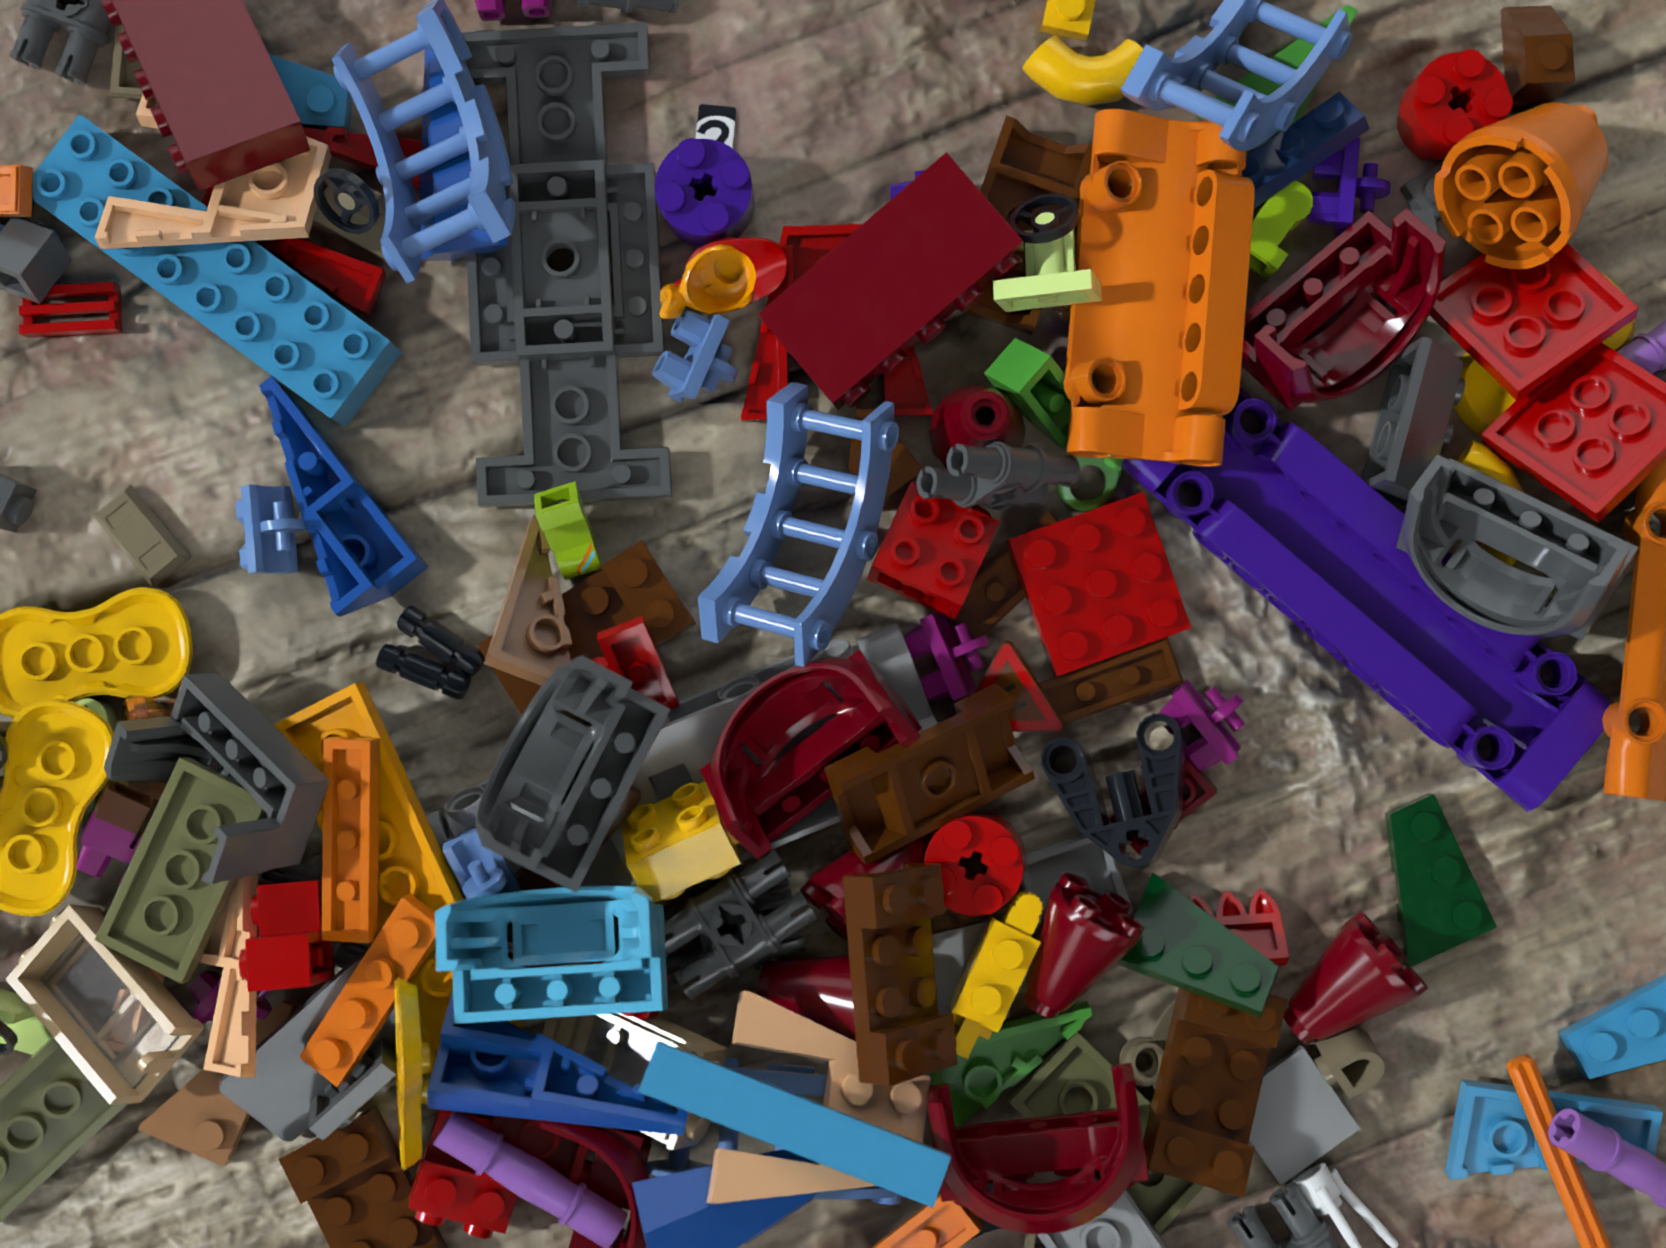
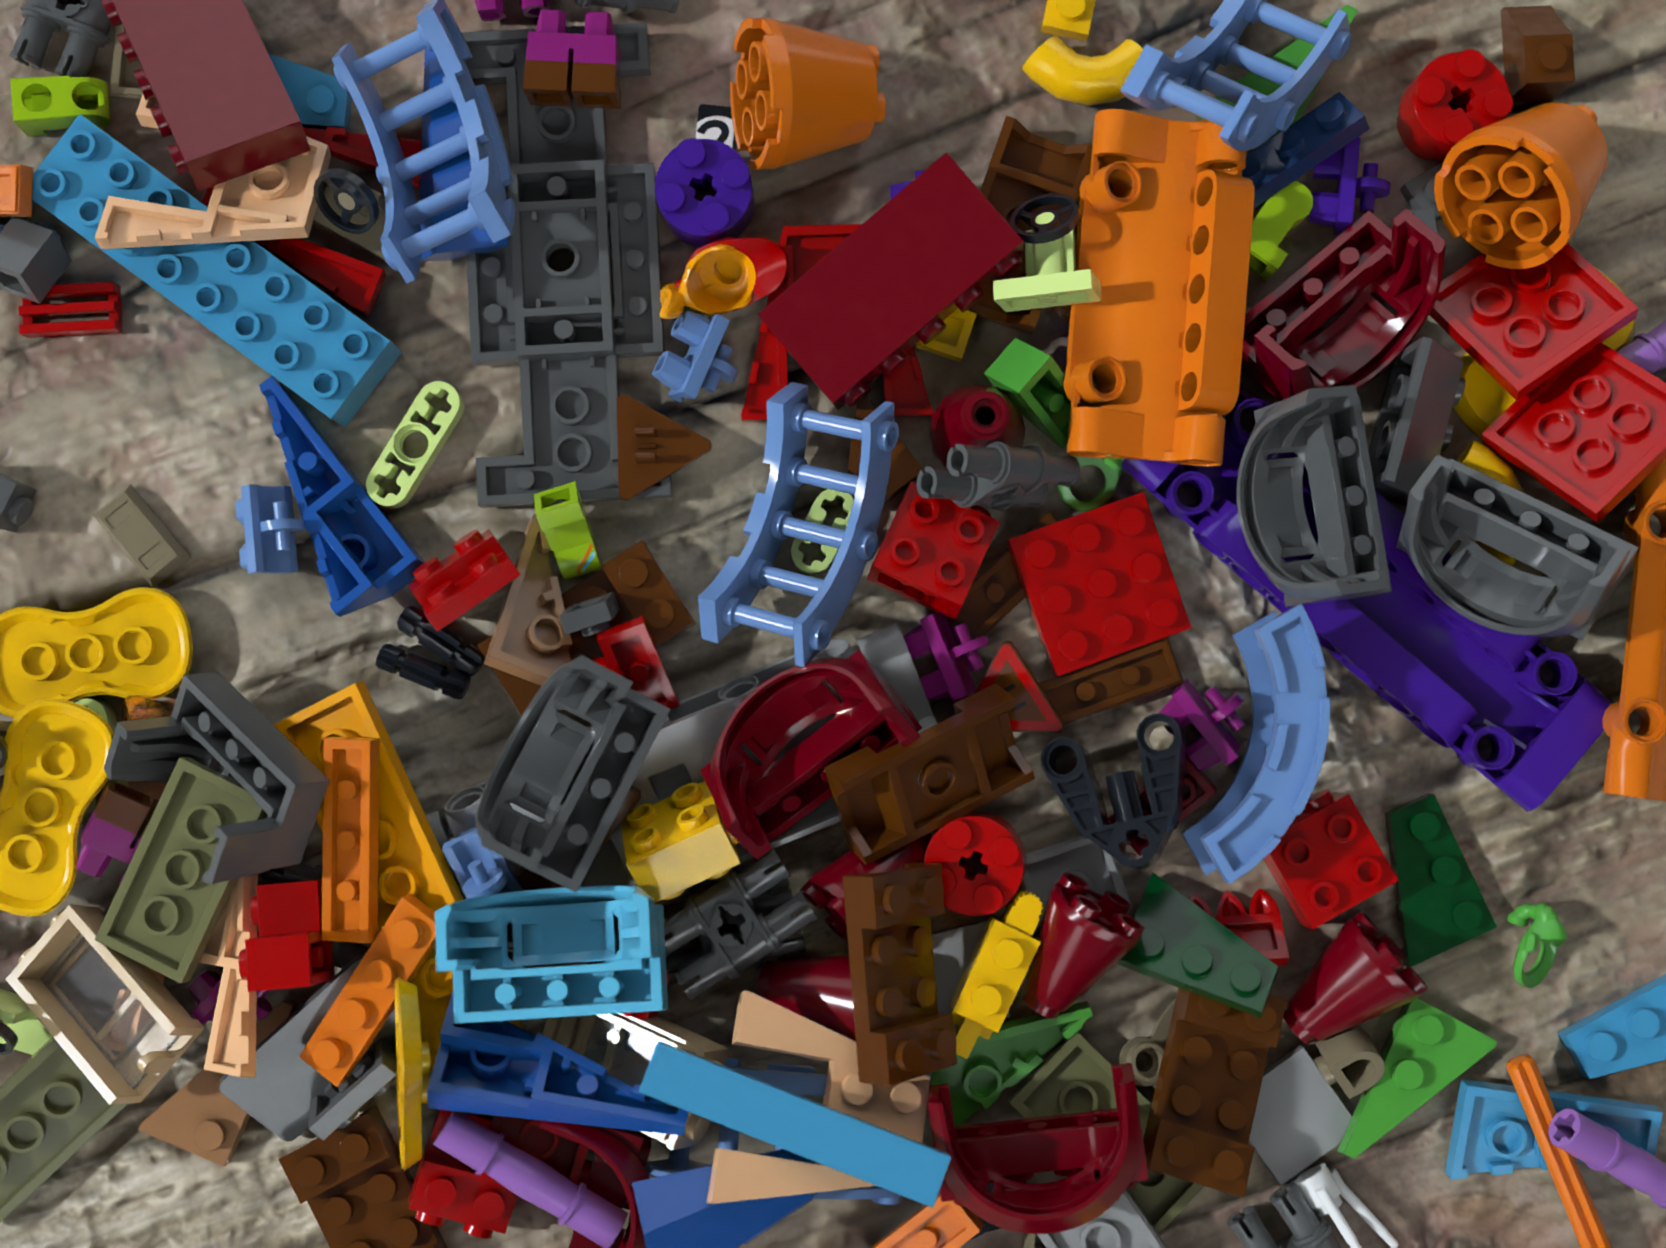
(57, 101): none -> lime leg
(408, 425): none -> yellowish green beam
(463, 578): none -> red plate
(573, 65): none -> hips
(590, 615): none -> dark grey plate
(651, 447): none -> reddish brown piece
(801, 92): none -> orange cone
(818, 516): none -> yellowish green beam
(954, 338): none -> yellow plate
(1282, 748): none -> medium blue fence
(1328, 860): none -> red brick
(1331, 442): none -> dark grey piece
(1420, 1060): none -> bright green wing
(1545, 929): none -> bright green piece

